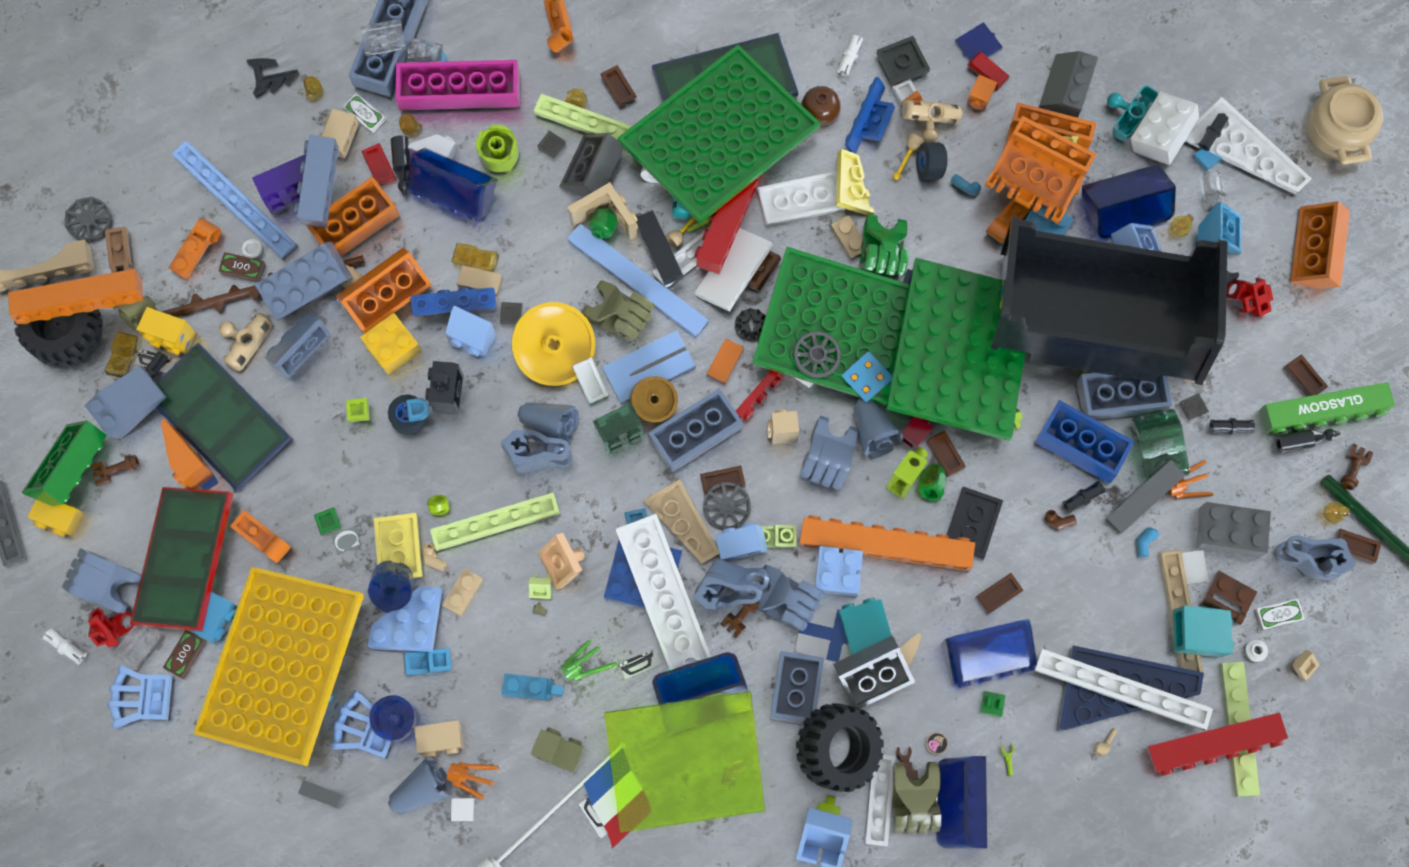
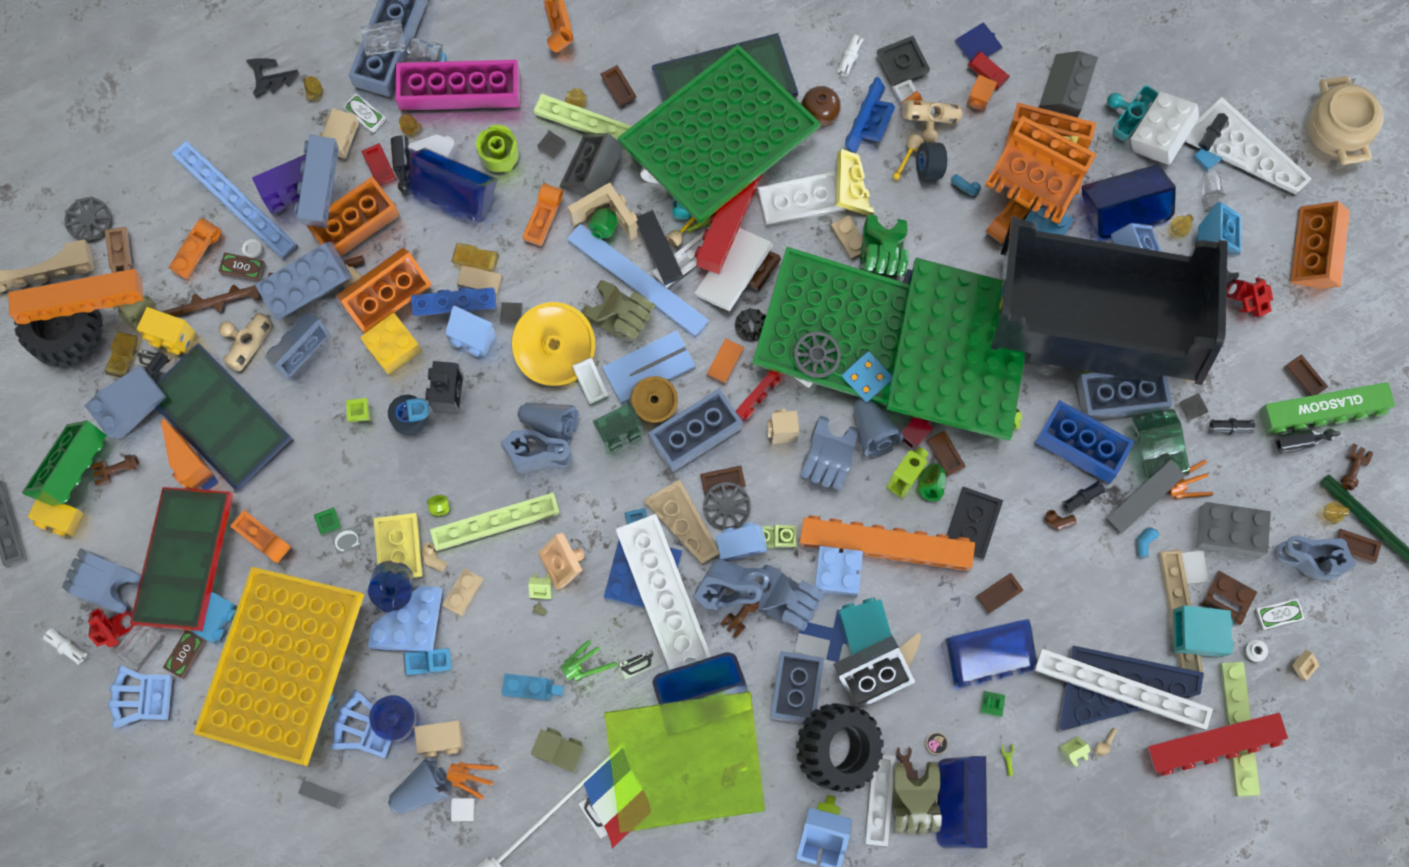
(543, 214): none -> orange plate
(1075, 749): none -> yellowish green tile

